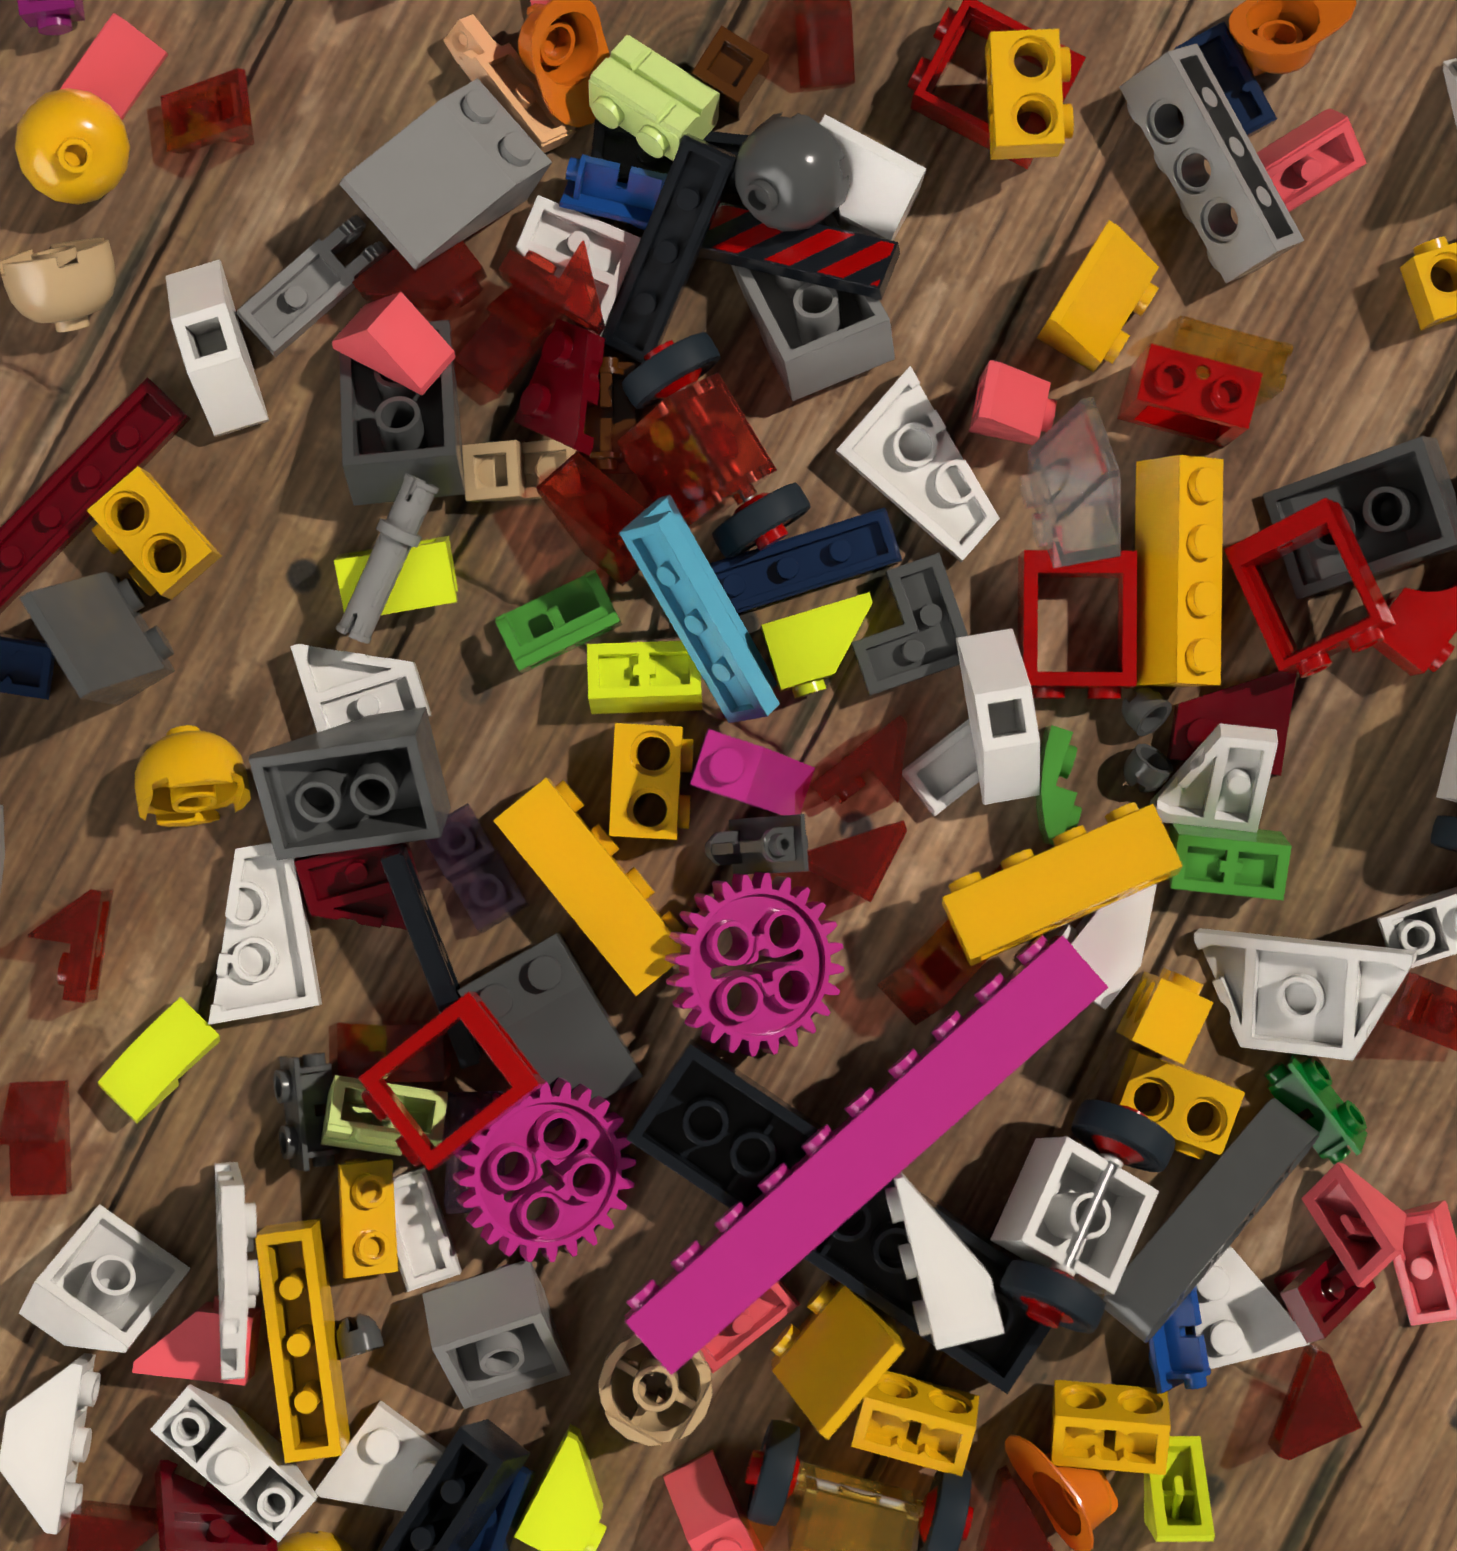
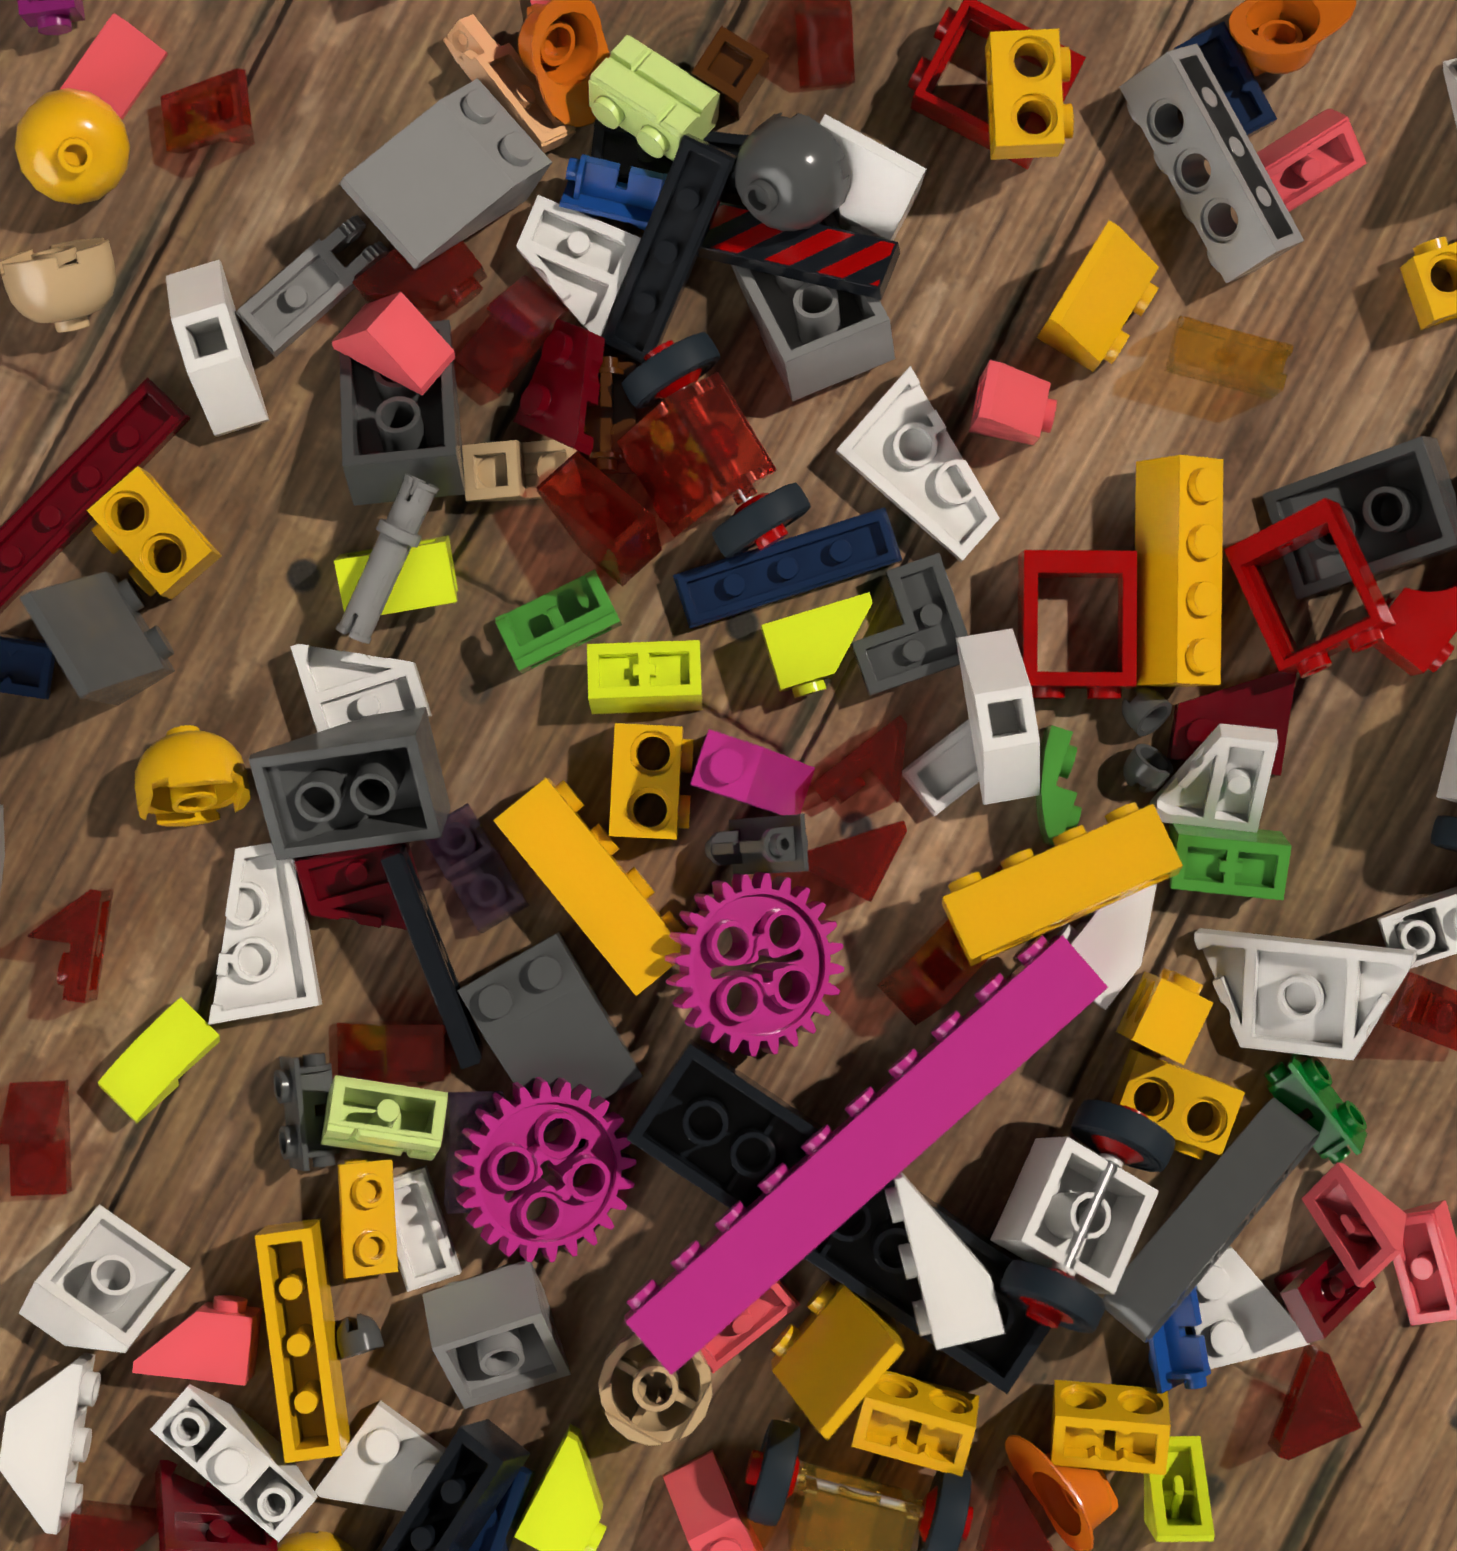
(236, 1275): white wing -> none
(497, 1045): red window -> none
(570, 295): clear red slope -> none
(700, 611): medium azure fence -> none
(1074, 489): clear slope -> none
(1171, 397): red window -> none

